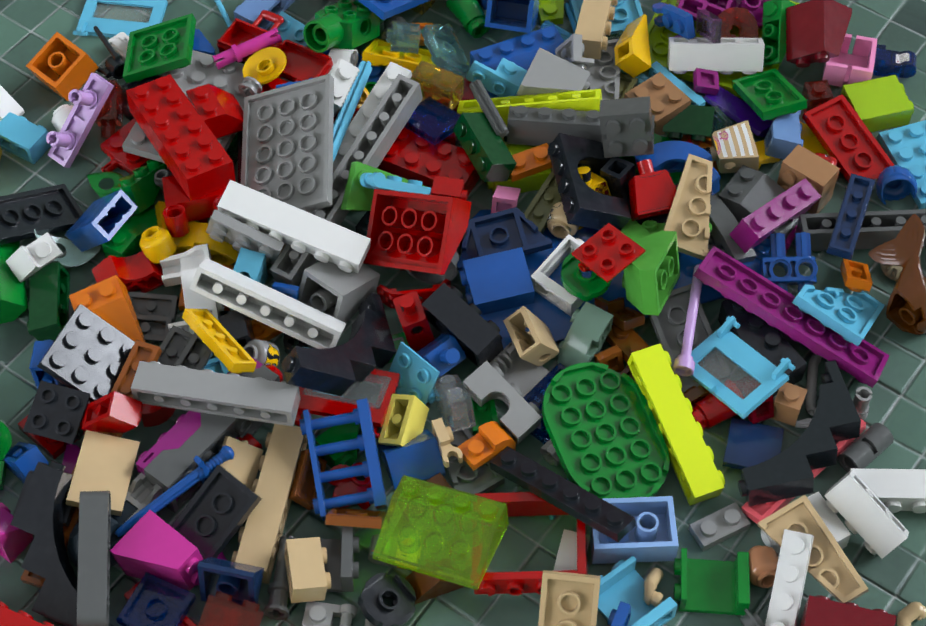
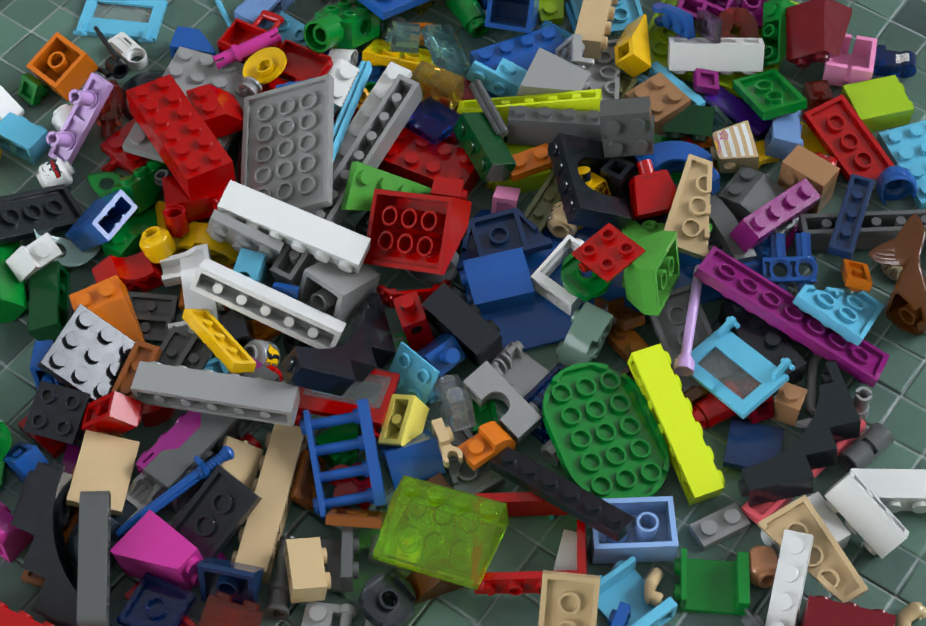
(31, 89): none -> green tile
(55, 173): none -> white head
(159, 48): green plate -> none
(378, 181): medium azure plate -> none
(532, 346): tan torso -> none
(611, 357): dark orange plate -> none

